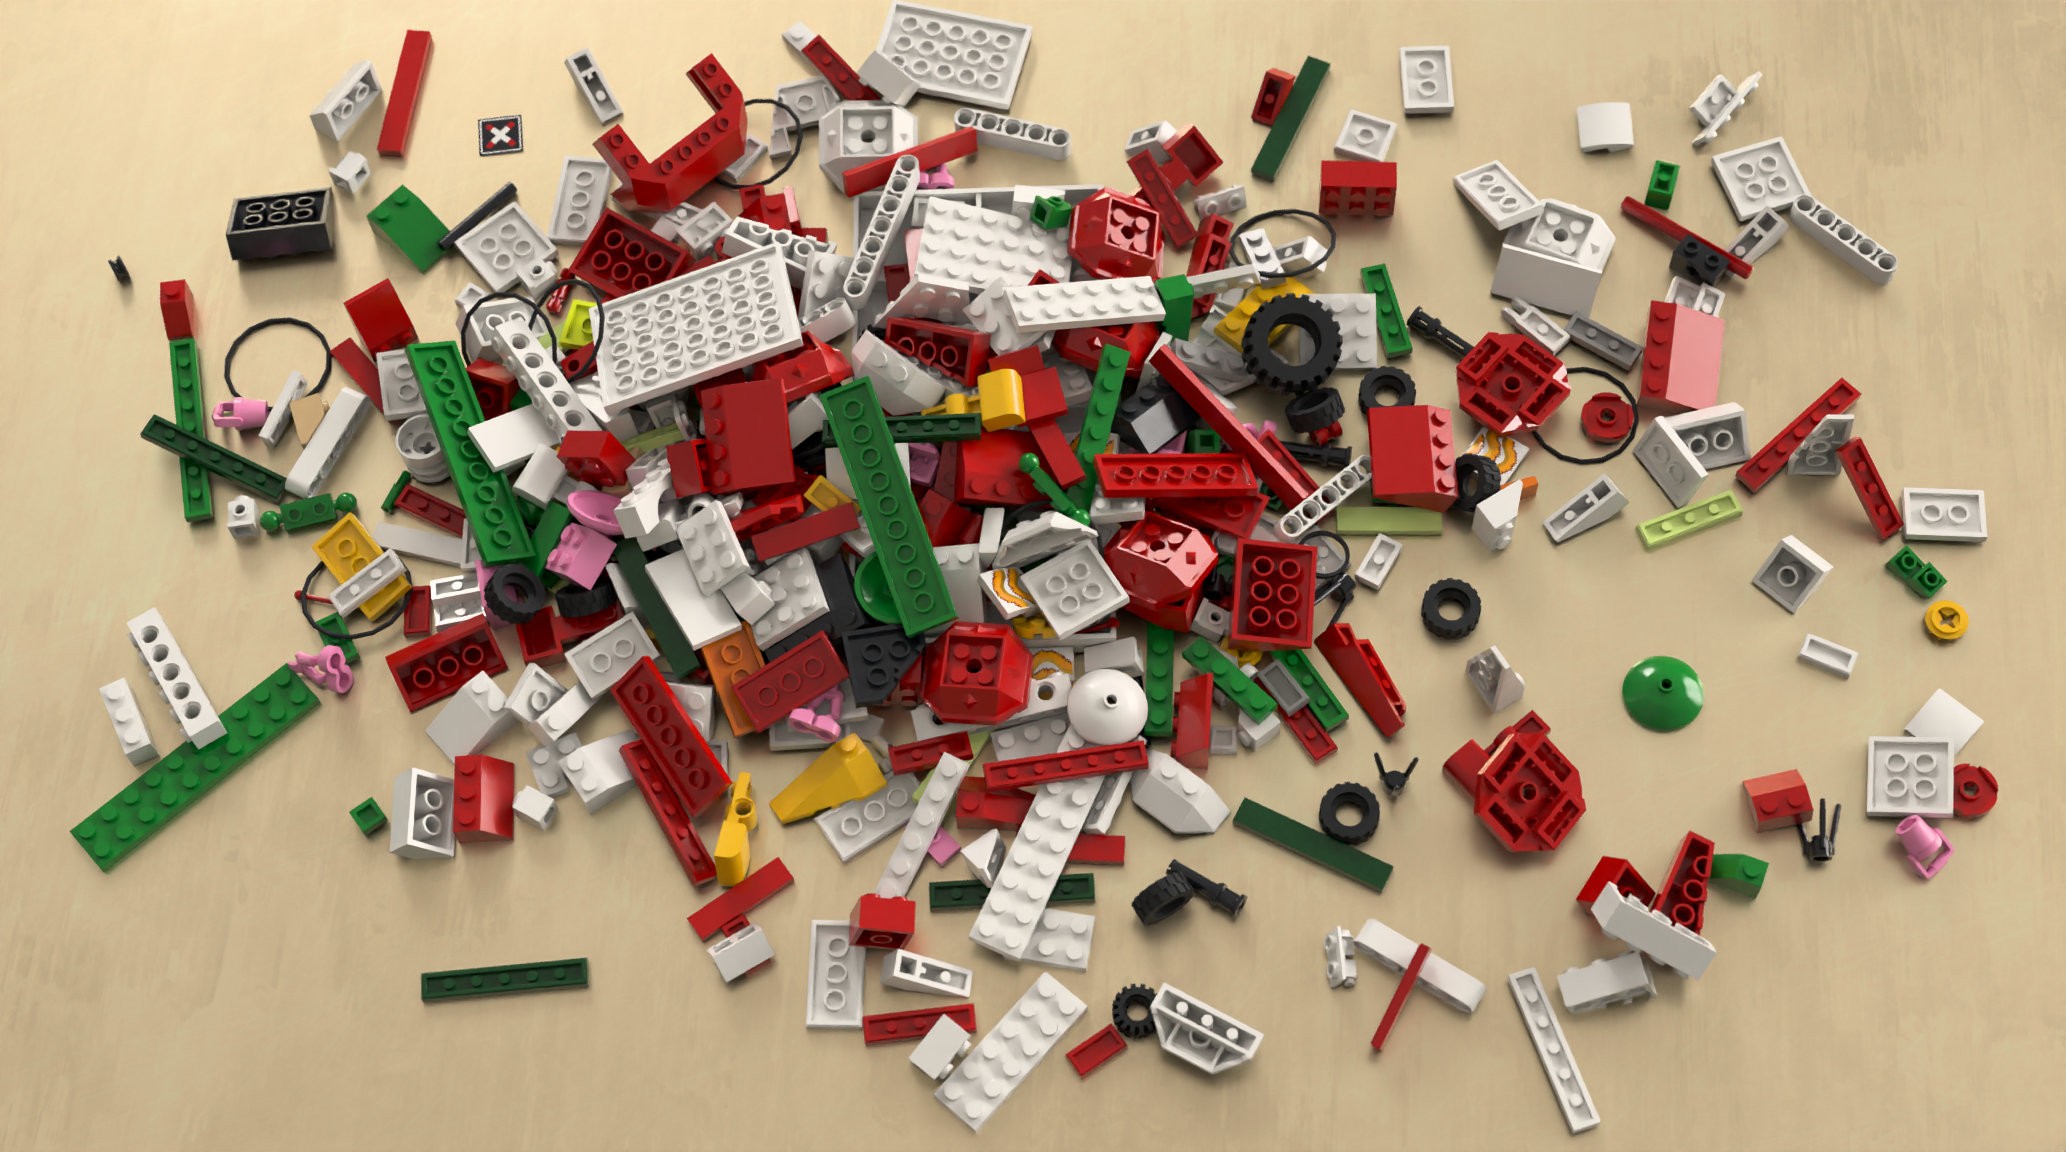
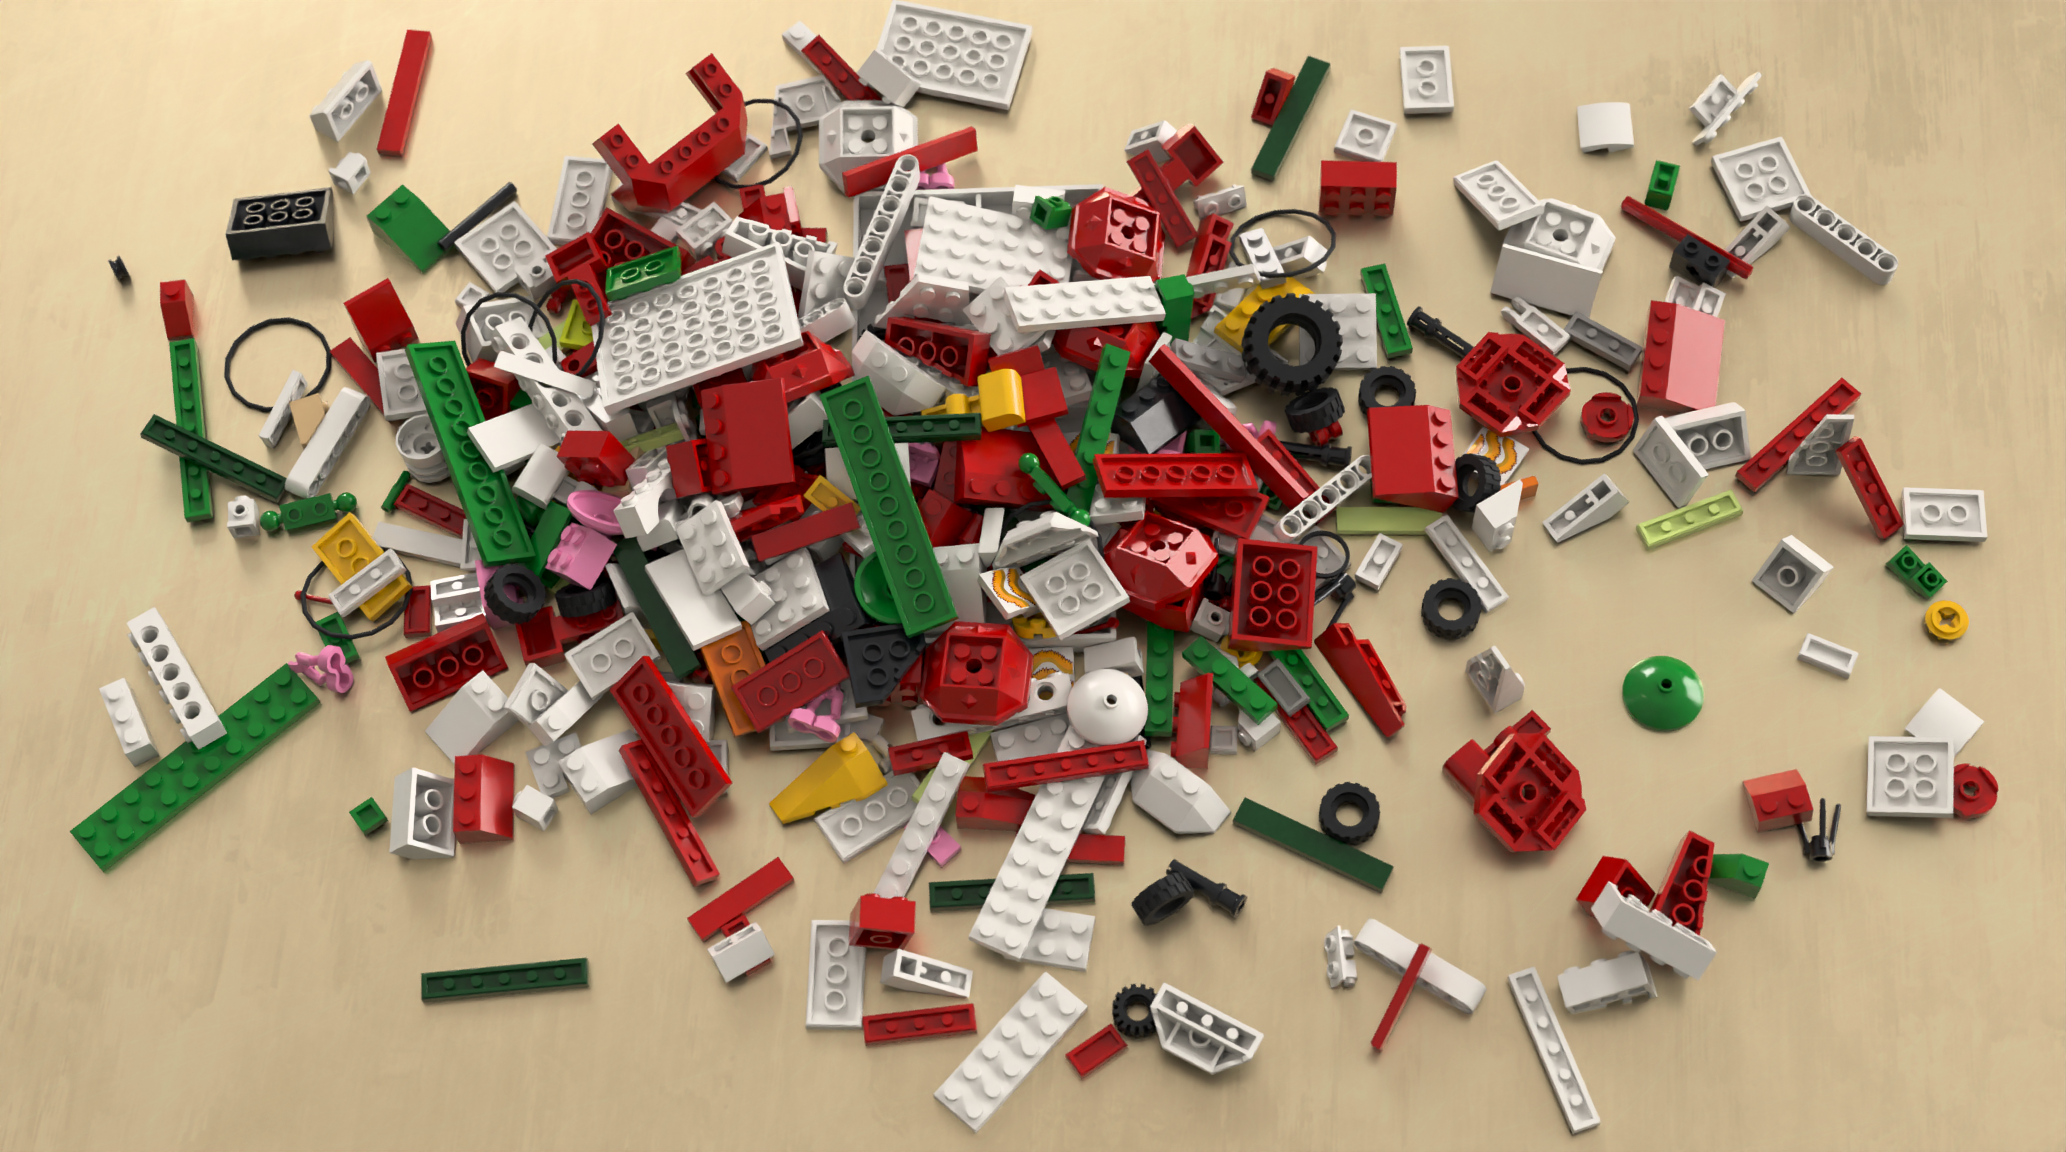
(247, 413): bright pink piece -> none
(500, 135): black sticker -> none
(545, 374): none -> white sticker
(581, 261): none -> red plate
(593, 85): white slope -> none
(643, 274): none -> green plate
(732, 849): yellow plate -> none
(940, 1048): white brick -> none
(985, 856): white slope -> none
(1023, 132): white beam -> none
(1394, 780): black plant -> none
(1466, 562): none -> white tile
(1921, 843): bright pink piece -> none

